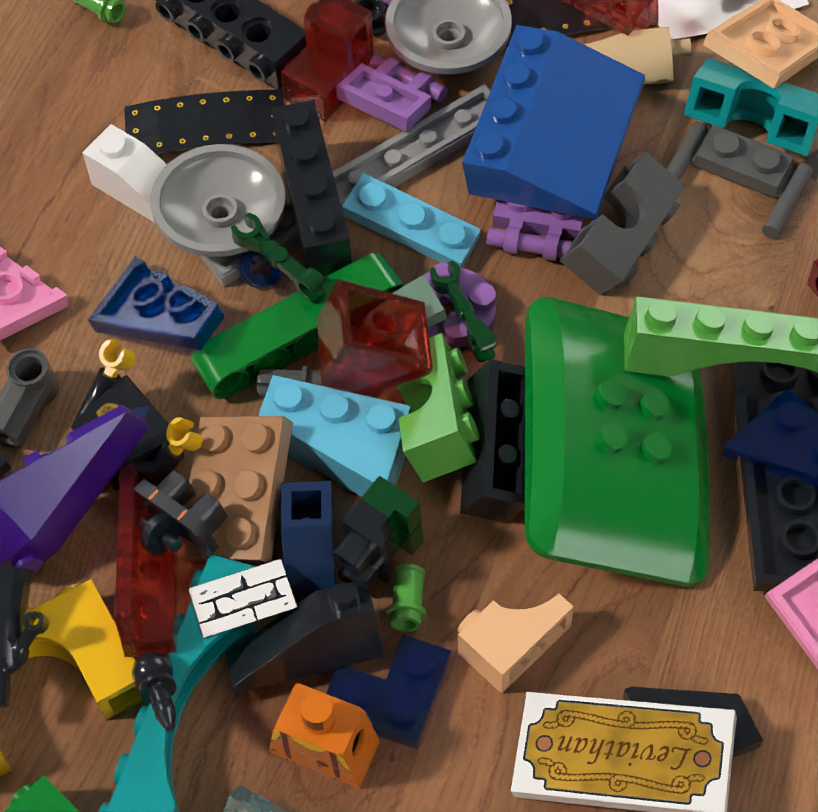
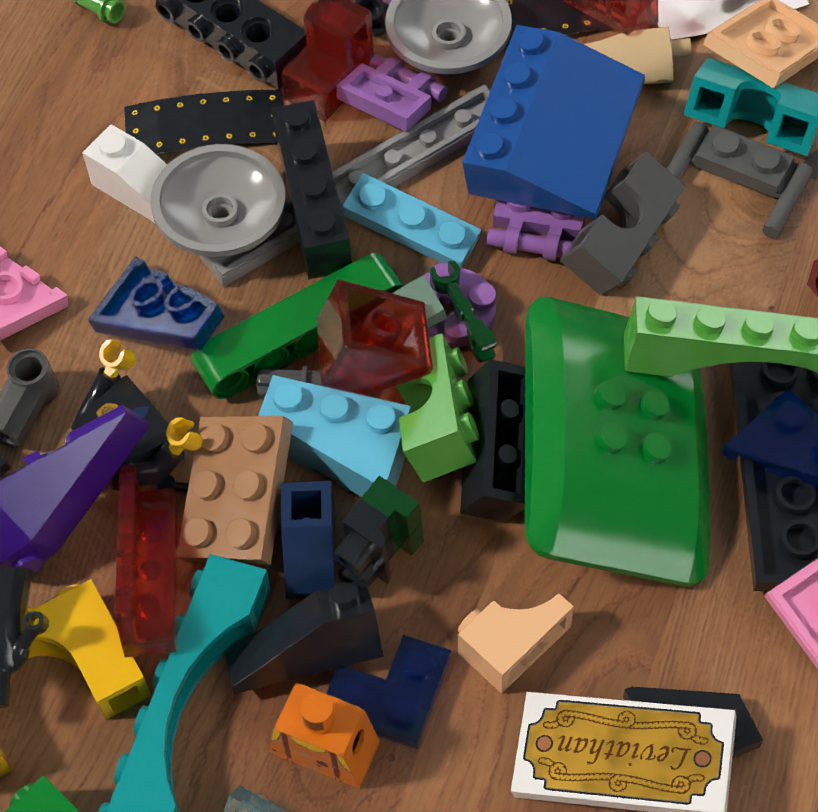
(154, 678): black bar -> none
(174, 520): black hips -> none
(242, 598): white sticker -> none
(257, 280): clear blue bush -> none
(307, 281): dark green piece -> none
(406, 607): bright green pin -> none

